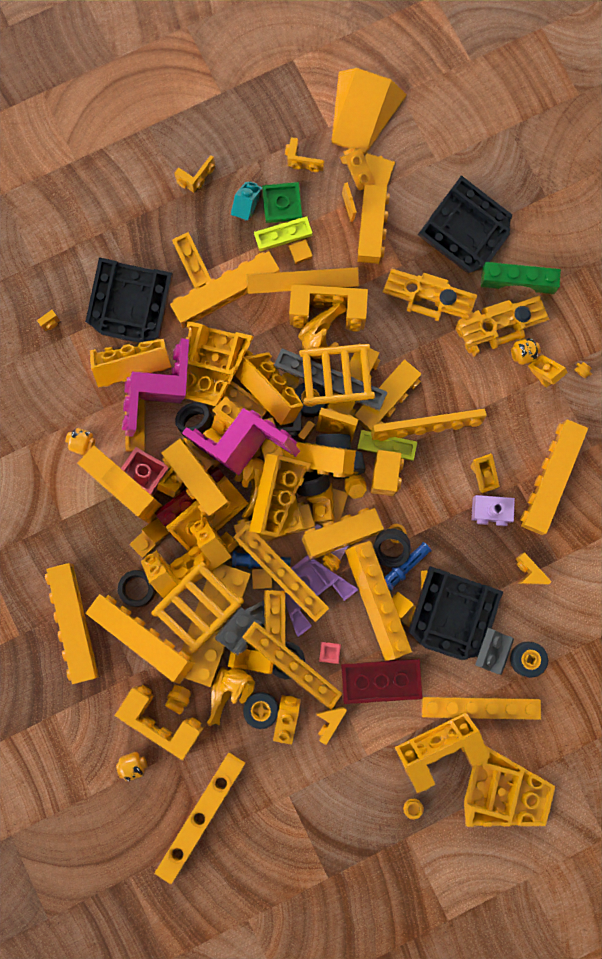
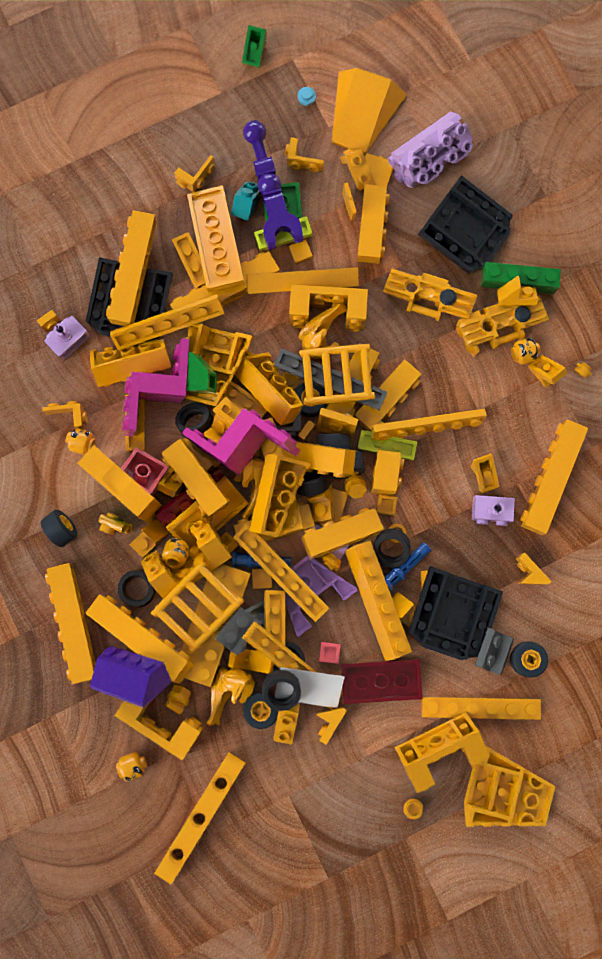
(58, 528): none -> black wheel
(66, 337): none -> lavender brick
(79, 416): none -> light orange bracket
(110, 523): none -> light orange plate
(129, 676): none -> dark purple slope
(132, 268): none -> light orange brick
(167, 322): none -> light orange plate
(175, 552): none -> light orange head
(200, 376): none -> green slope
(215, 239): none -> light orange plate
(254, 46): none -> green slope
(269, 185): none -> dark purple piece
(286, 703): none -> black tyre
(306, 96): none -> medium azure plate
(315, 688): none -> white sticker
(386, 505): none -> light orange tile
(426, 153): none -> lavender brick
(514, 294): none -> light orange slope

